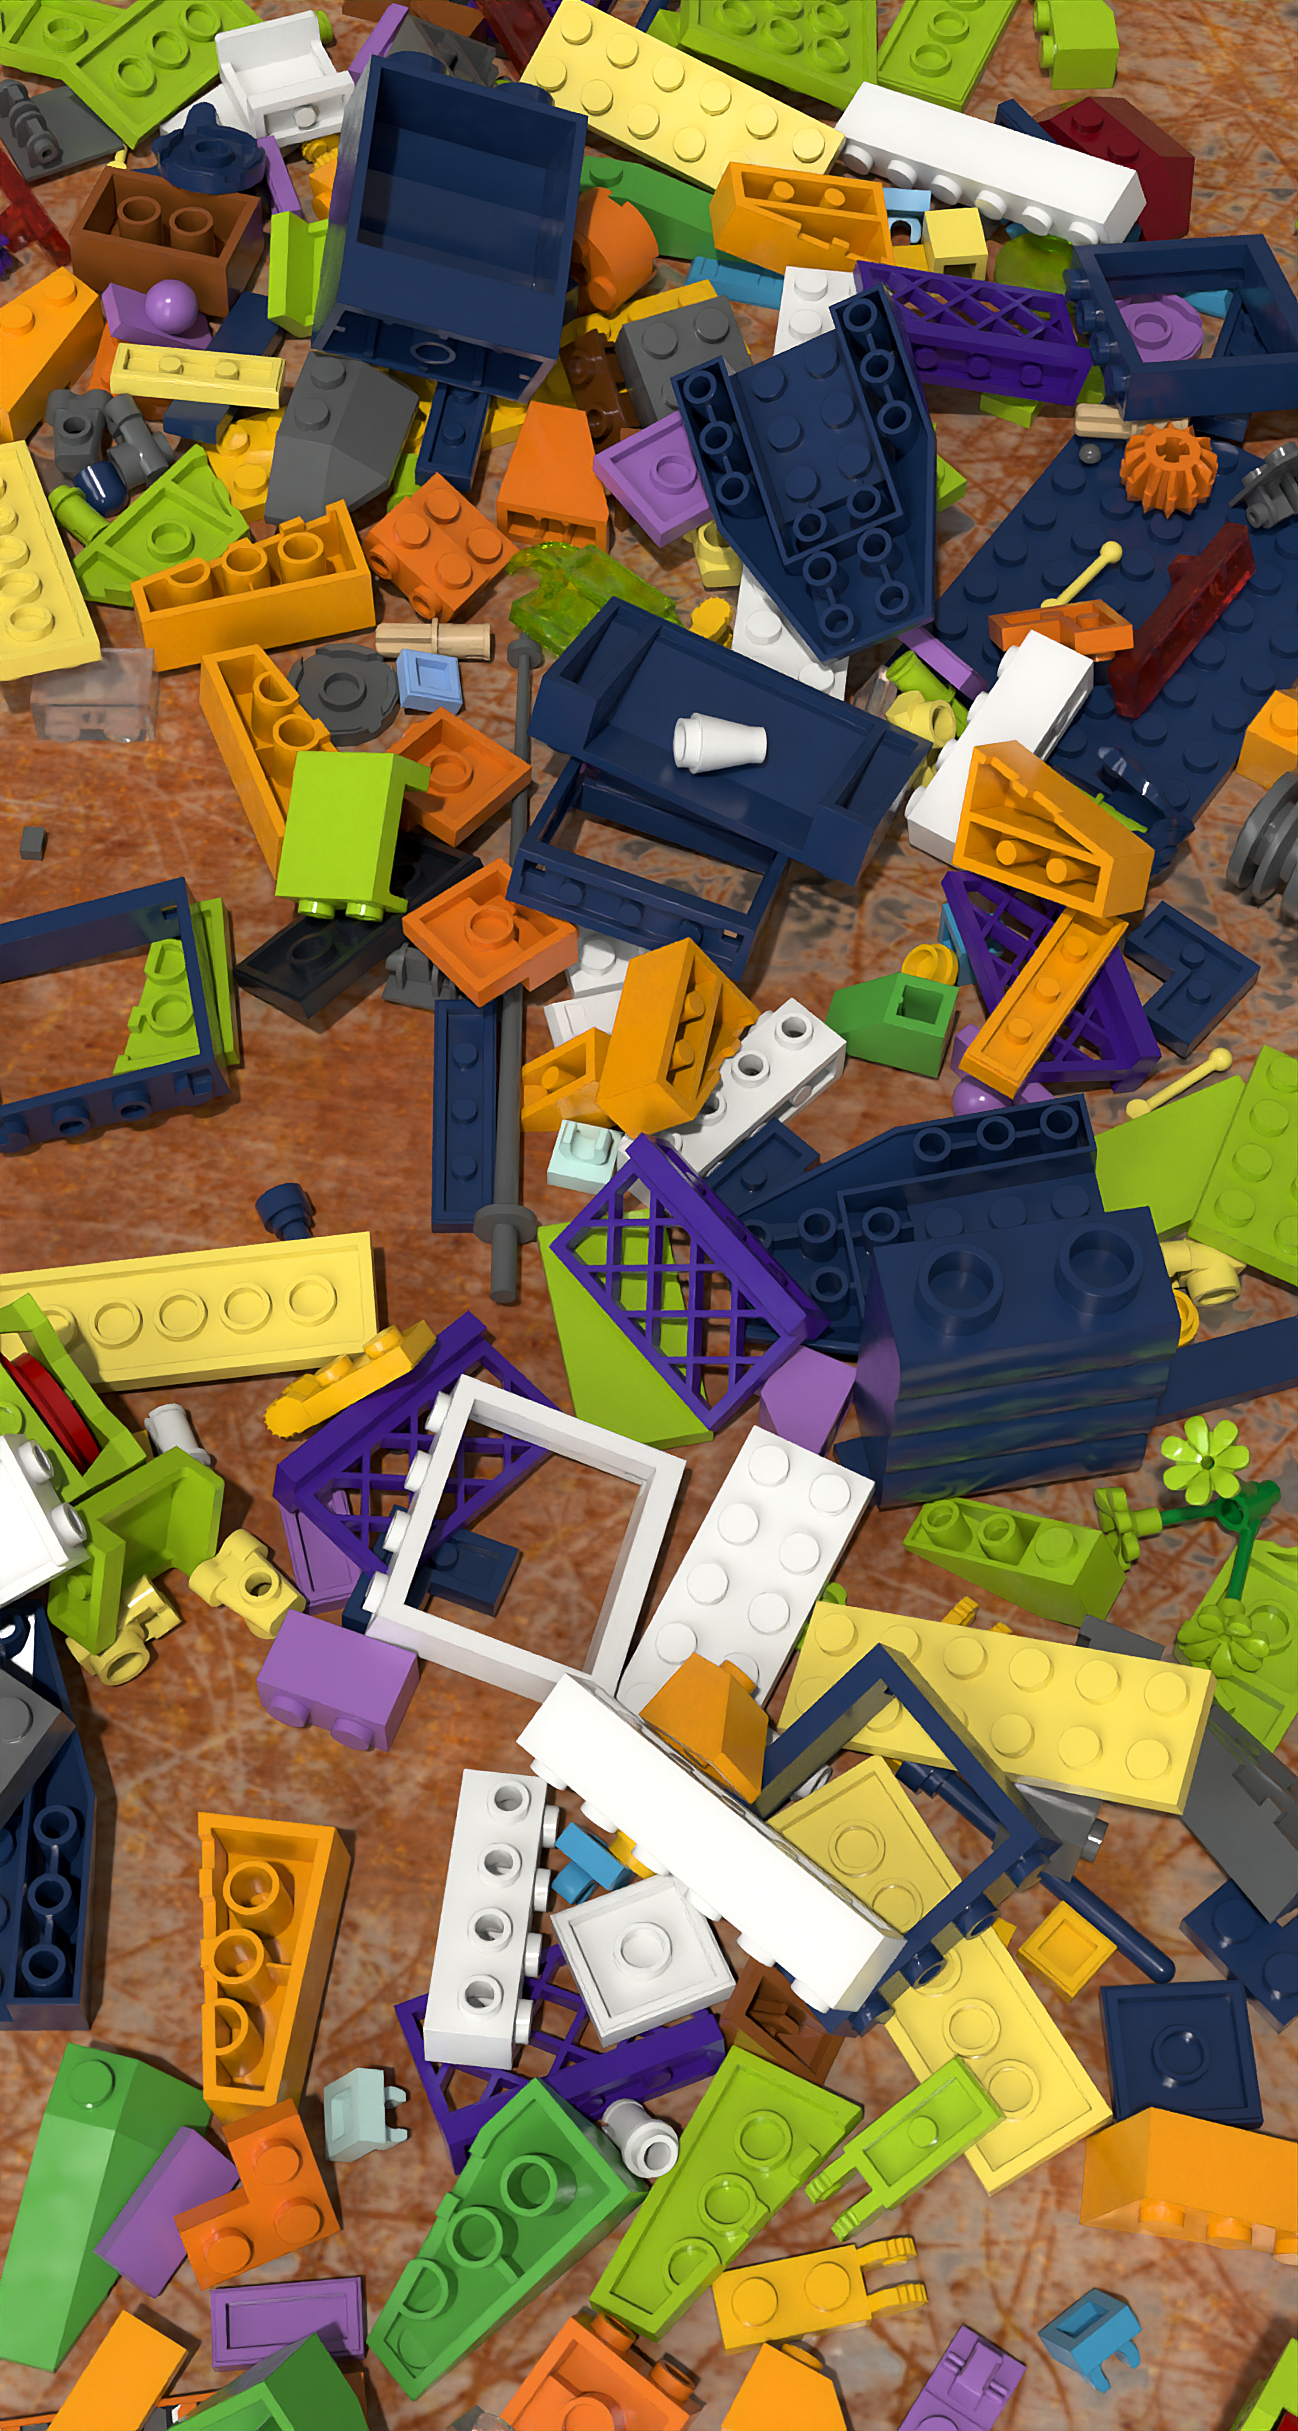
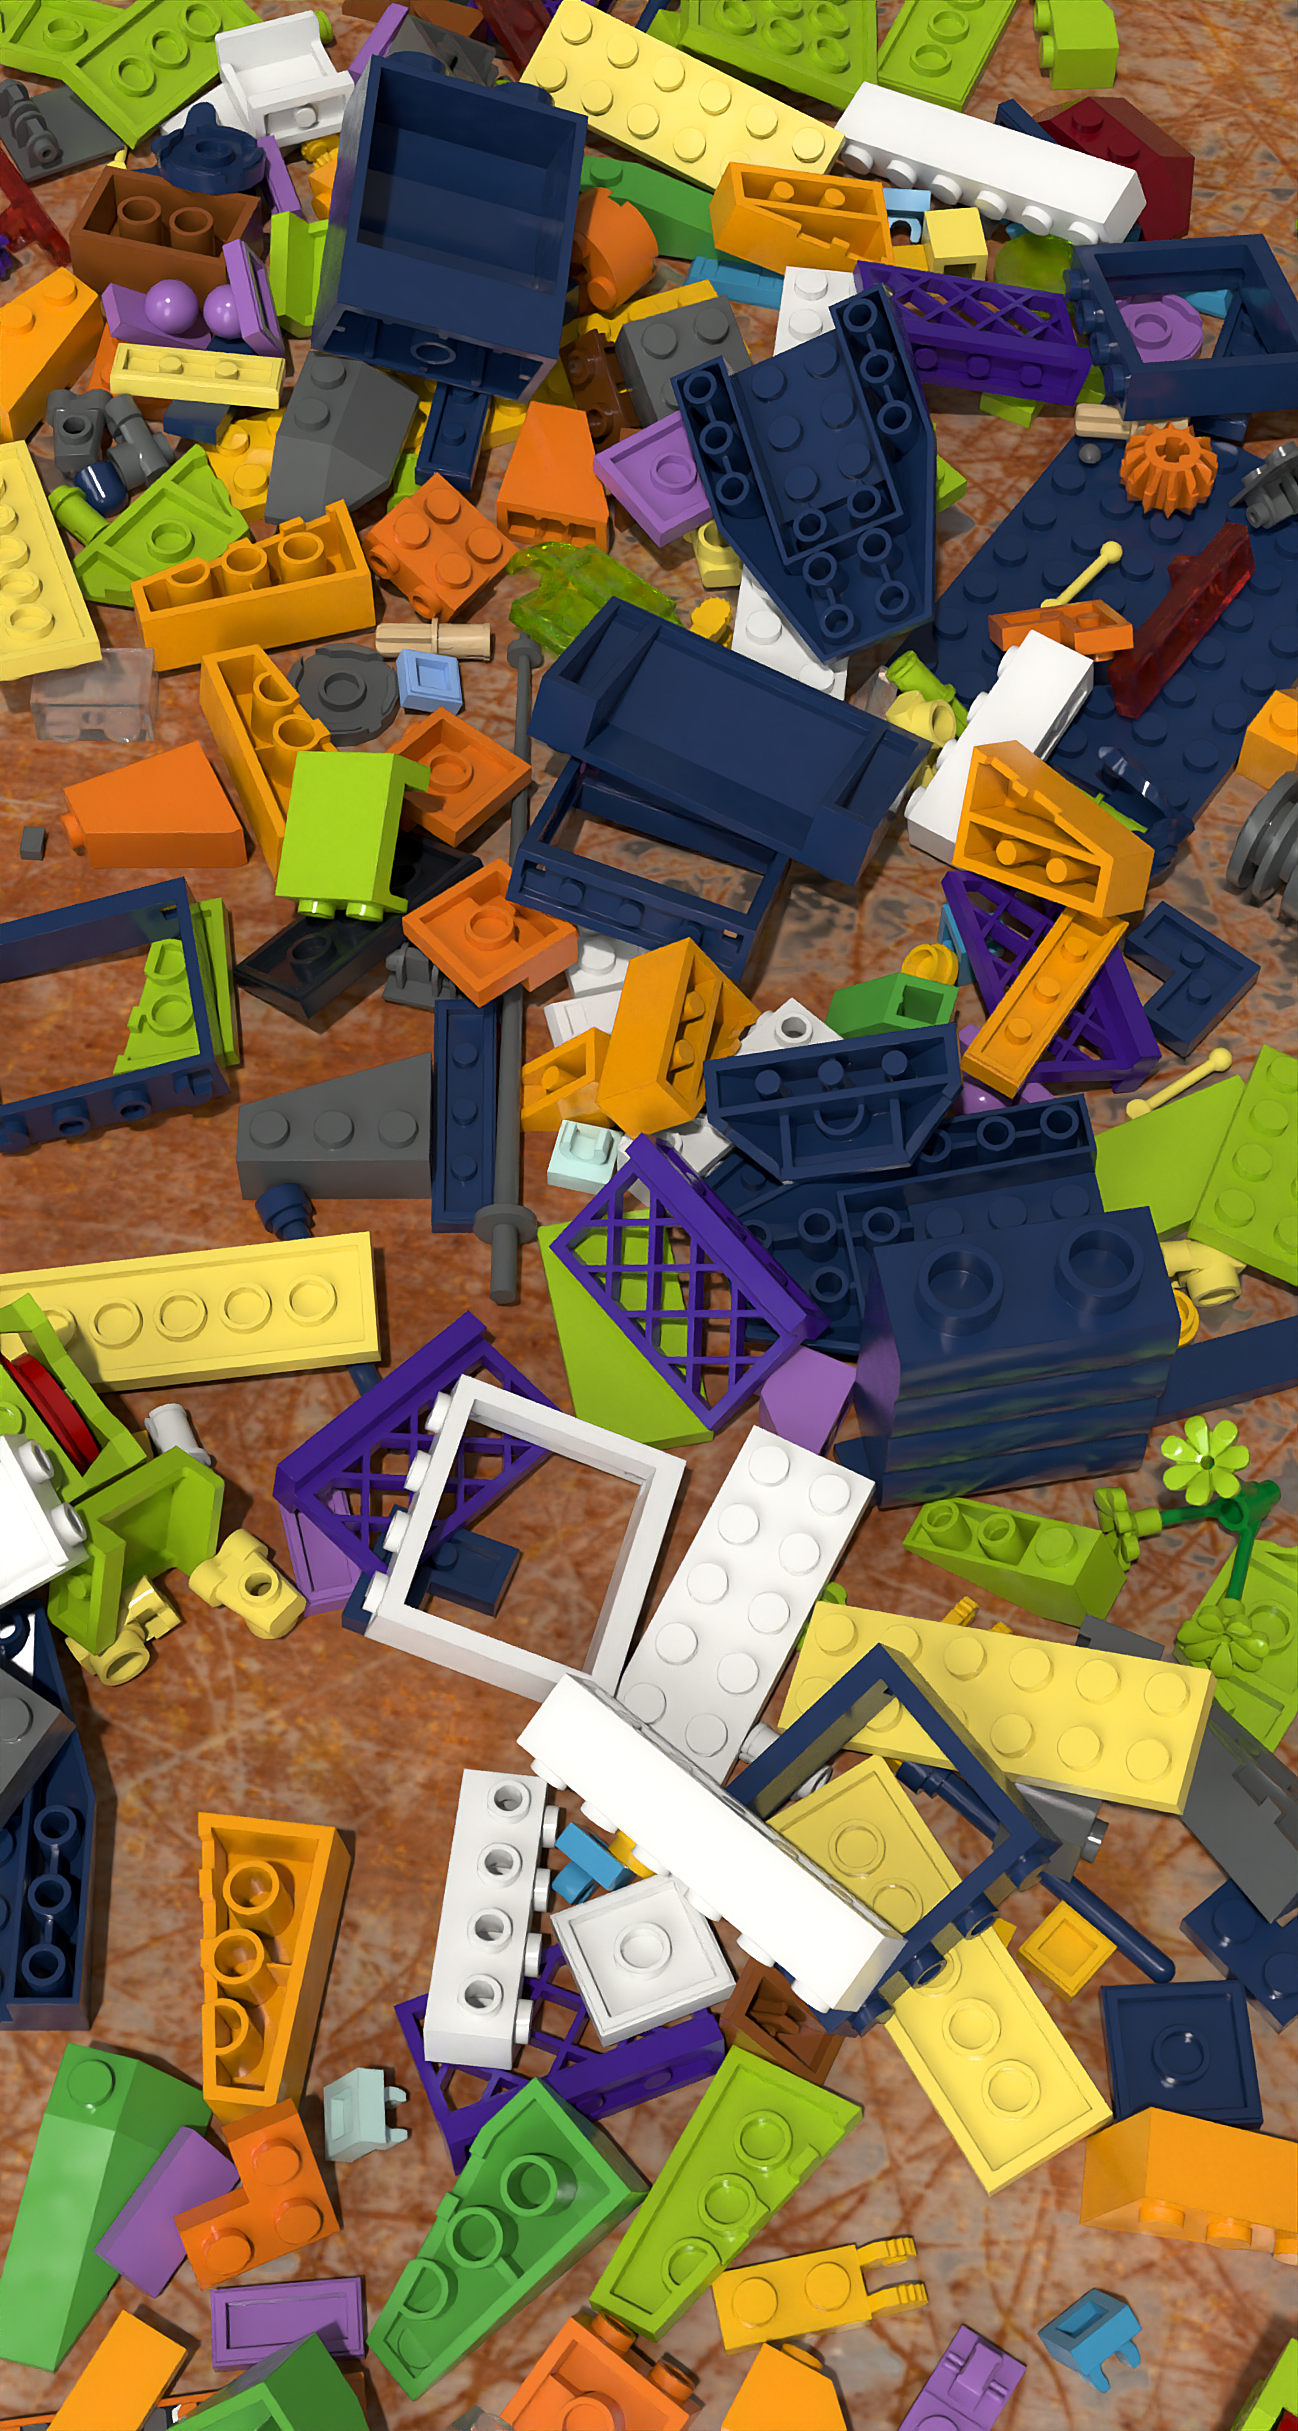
(155, 815): none -> orange slope
(245, 304): none -> medium lavender tile
(337, 1681): medium lavender brick -> none
(344, 1136): none -> dark grey wedge
(347, 1381): yellow hinge -> none
(646, 2143): white pin -> none
(713, 1723): light orange slope -> none
(715, 743): white cone -> none
(837, 1102): none -> dark blue wedge
(909, 2145): lime hinge -> none
(945, 662): medium lavender tile -> none

